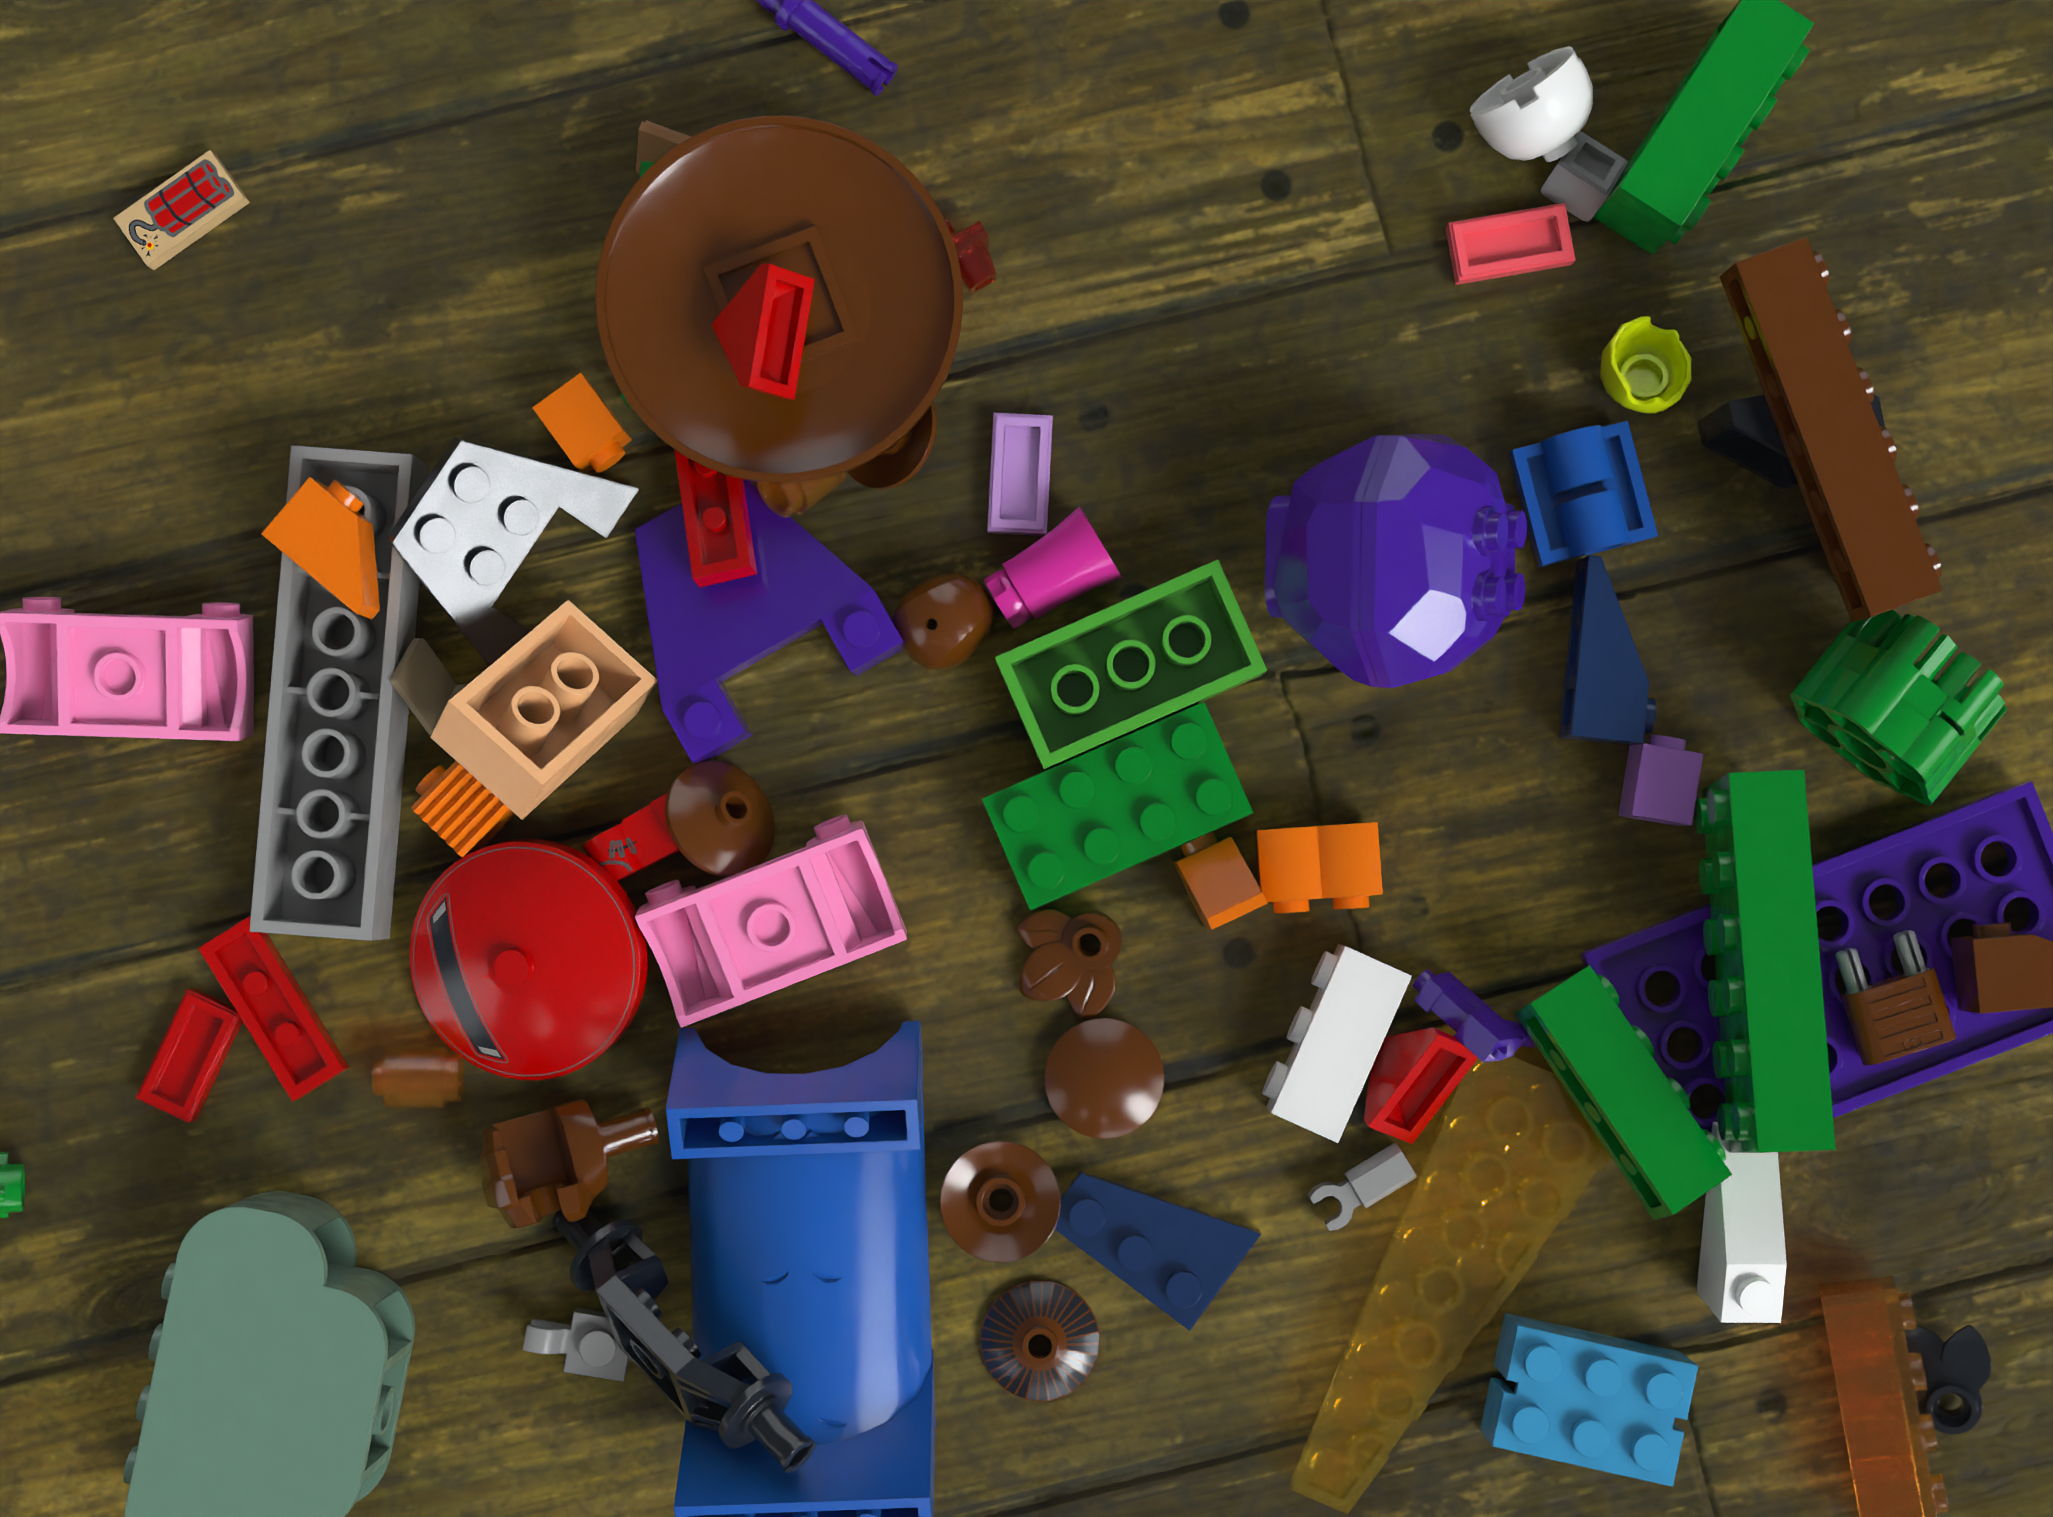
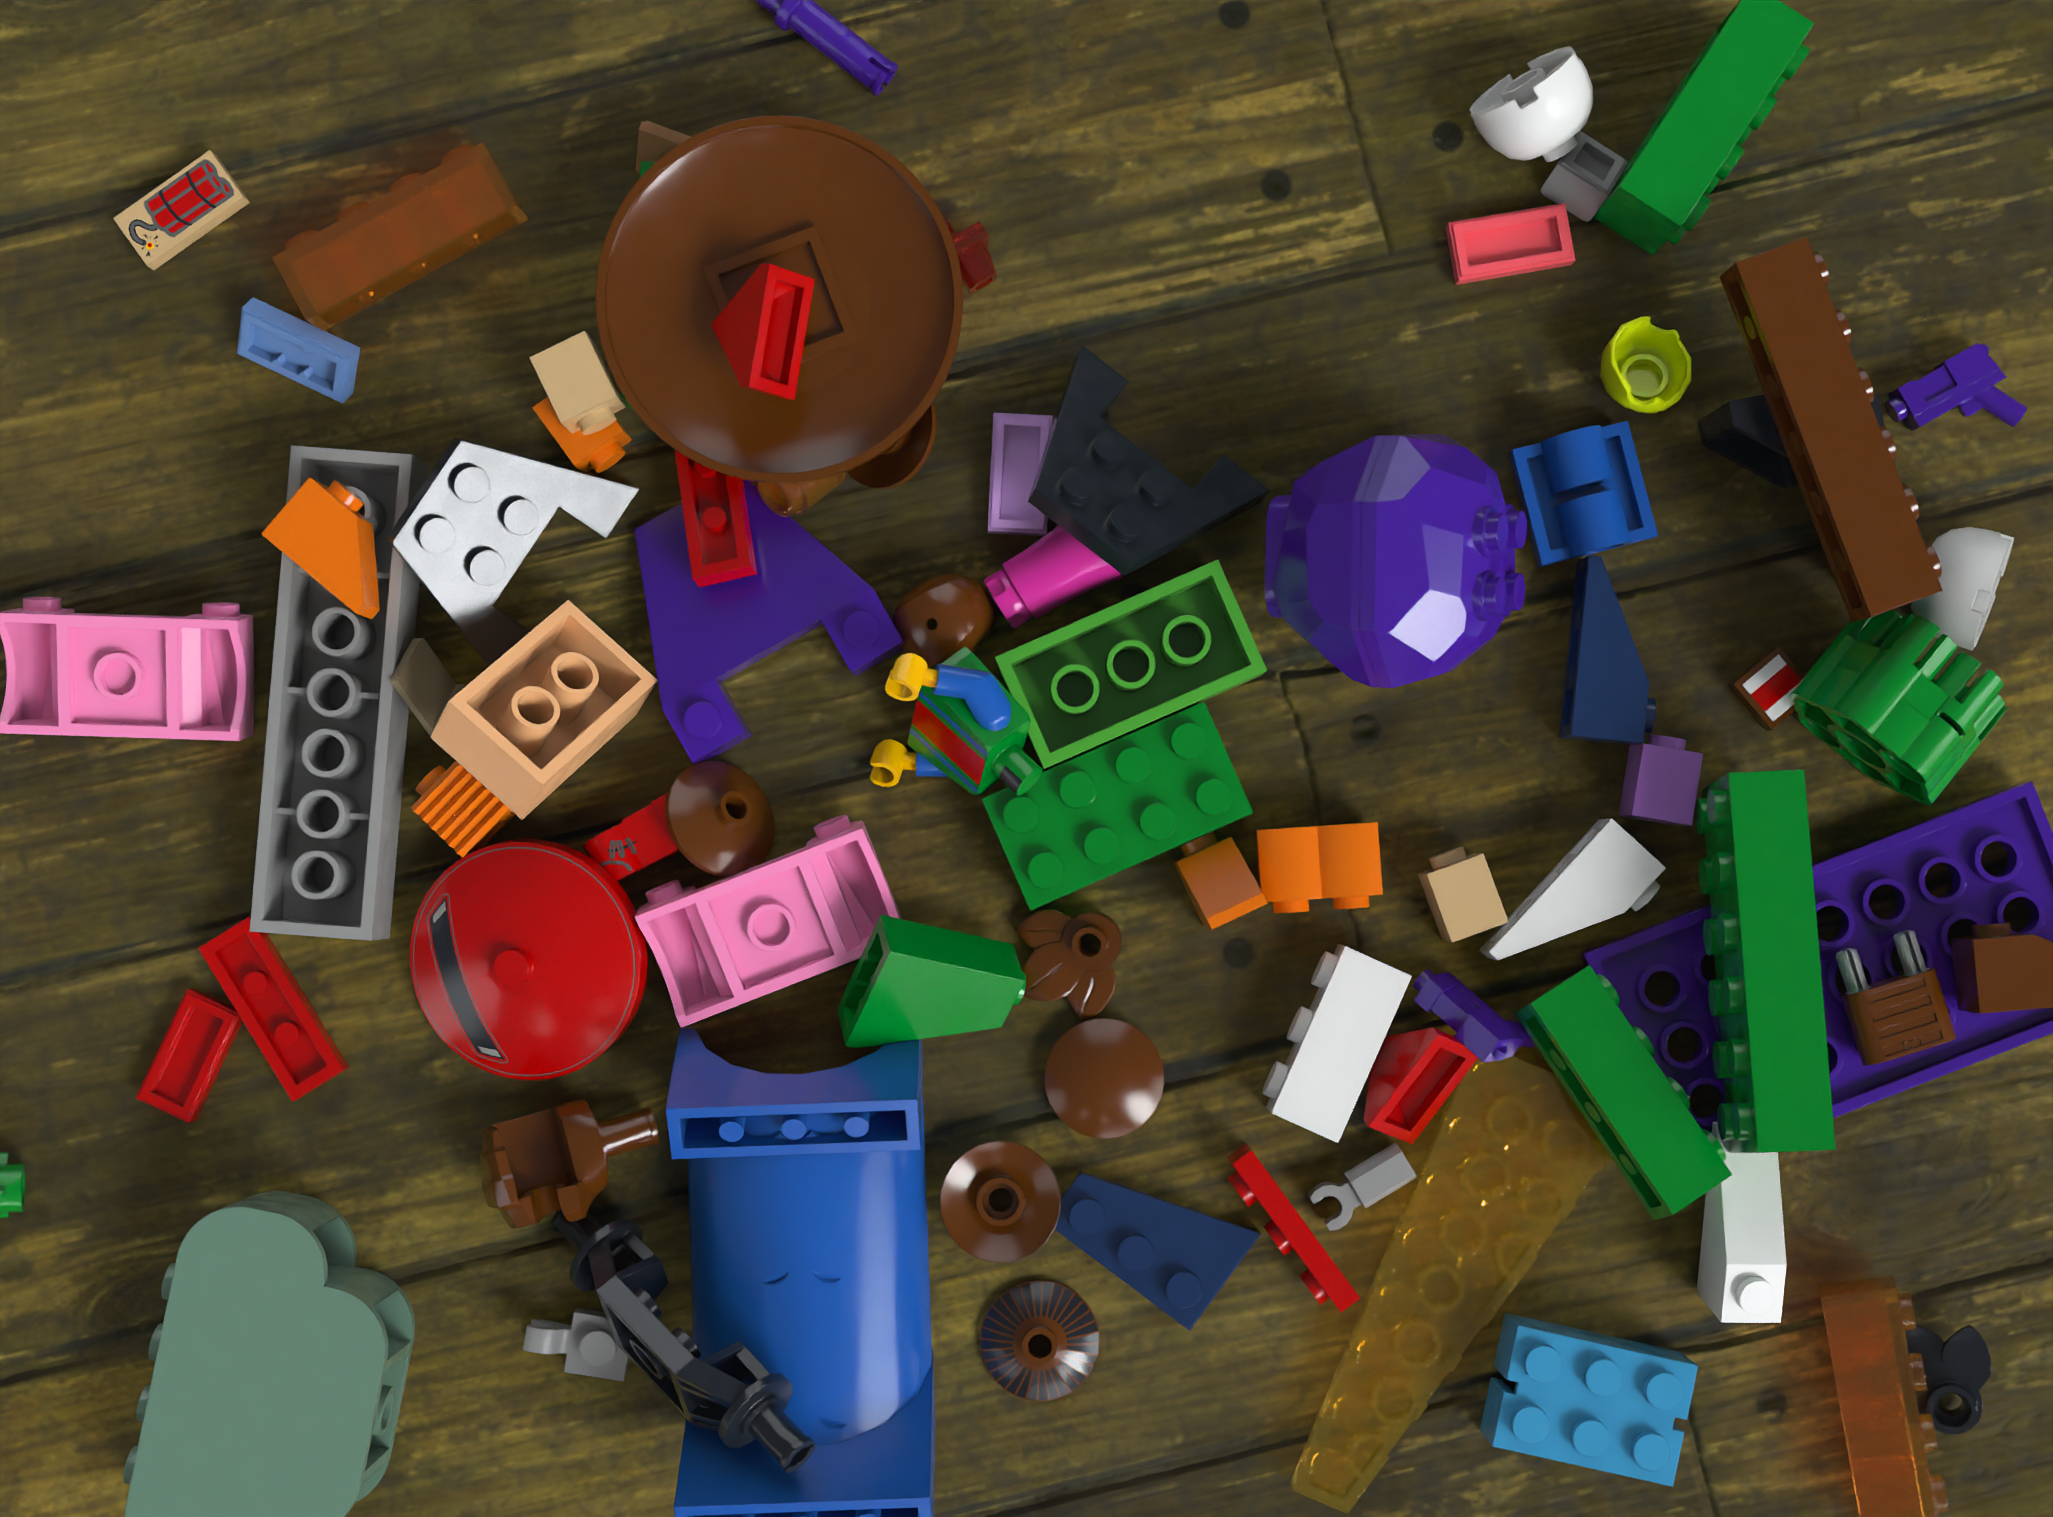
(298, 350): none -> medium blue plate
(399, 236): none -> clear orange brick
(418, 1077): clear orange brick -> none
(578, 384): none -> tan brick
(927, 984): none -> green slope
(959, 728): none -> torso
(1115, 492): none -> black wing
(1290, 1230): none -> red plate
(1462, 894): none -> tan brick
(1589, 885): none -> white slope
(1767, 688): none -> tile
(1961, 382): none -> dark purple piece
(1971, 571): none -> white cylinder

